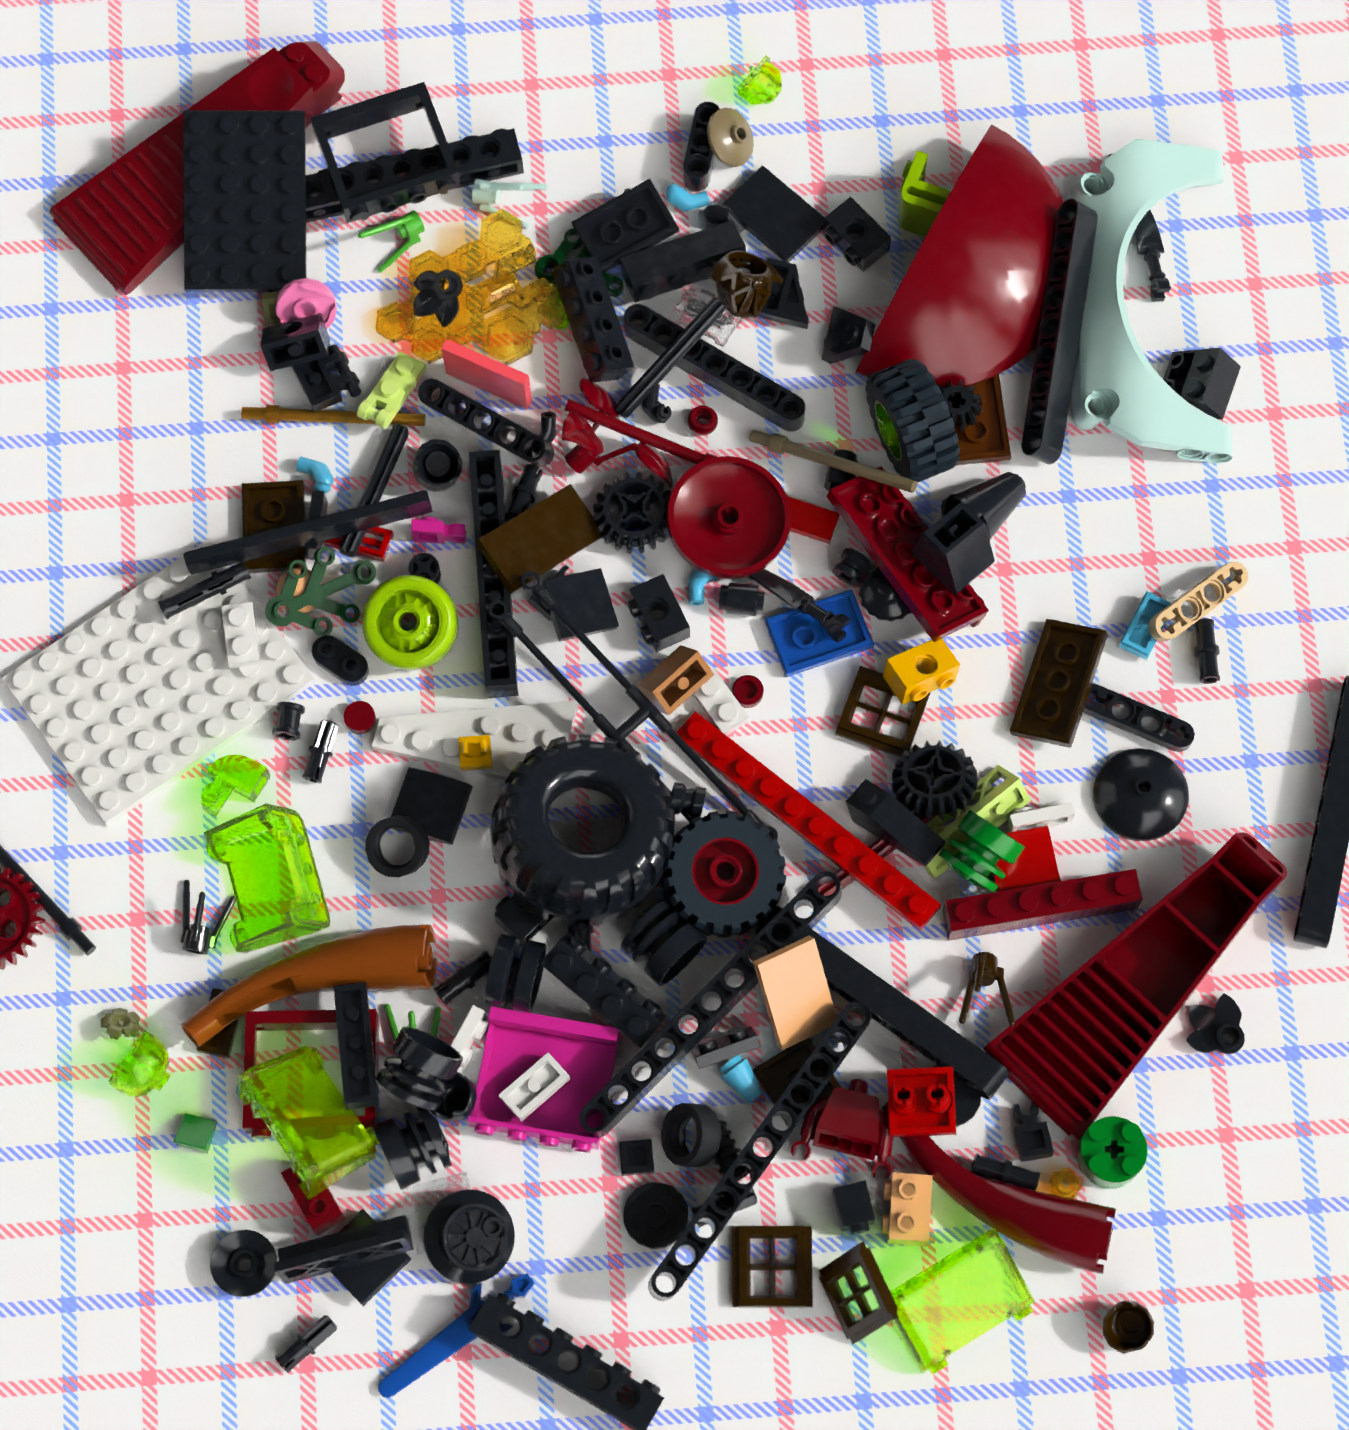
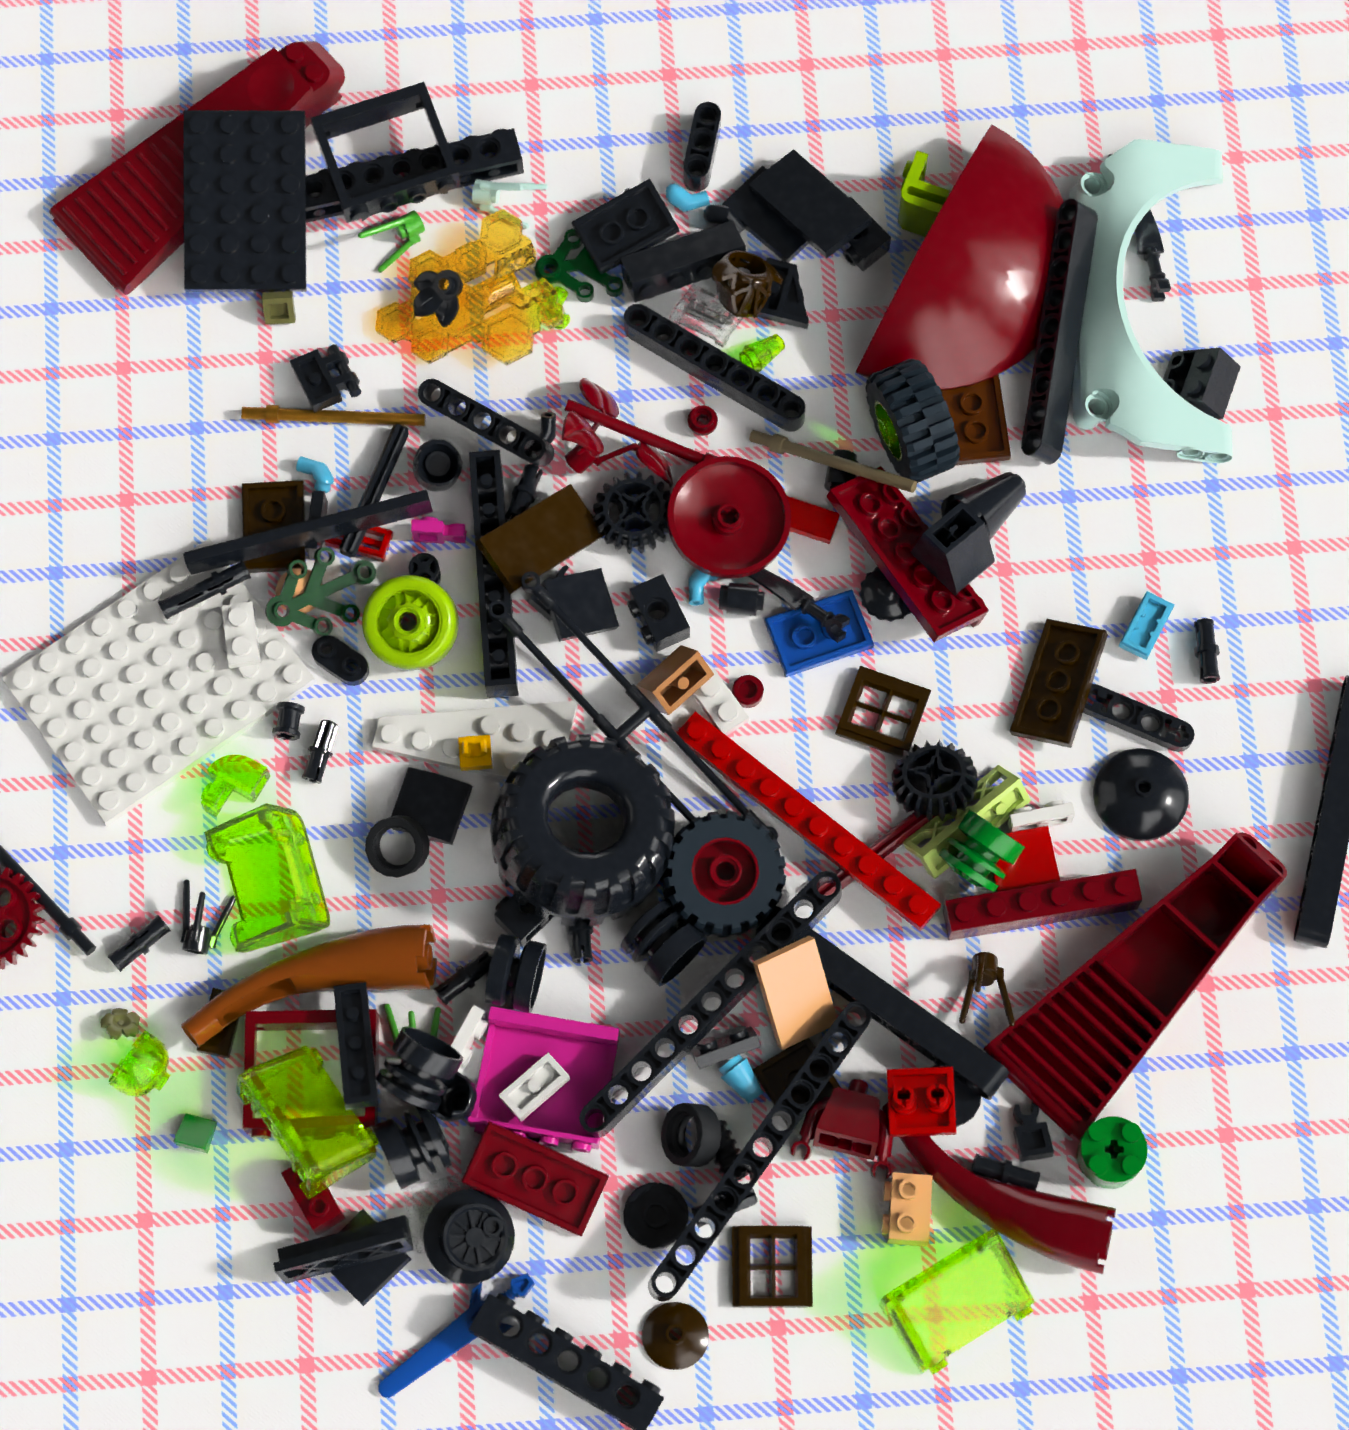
(139, 943): none -> black pin
(227, 1258): black dish -> none
(295, 342): black brick -> none
(304, 299): bright pink tile -> none
(306, 1343): black axle -> none
(359, 717): dark red tile -> none
(392, 390): yellowish green plate -> none
(486, 374): coral tile -> none
(535, 1178): none -> dark red tile
(592, 319): black brick -> none
(604, 989): black brick -> none
(636, 1157): black tile -> none
(655, 409): black arm -> none
(670, 357): black axle -> none
(679, 1353): none -> dark brown dish
(687, 800): black wheel -> none
(730, 137): dark tan dish -> none
(762, 83): clear neon green piece -> none
(762, 352): none -> clear neon green cone
(810, 203): none -> black tile
(847, 336): black wing -> none
(851, 567): black wheel -> none
(854, 1207): black brick -> none
(872, 1319): dark brown piece -> none
(893, 822): black slope -> none
(930, 657): yellow brick -> none
(967, 403): black gear -> none
(1059, 1177): clear yellow plate -> none
(1128, 1326): dark brown hair -> none
(1200, 604): tan beam -> none
(1213, 1023): black plate -> none

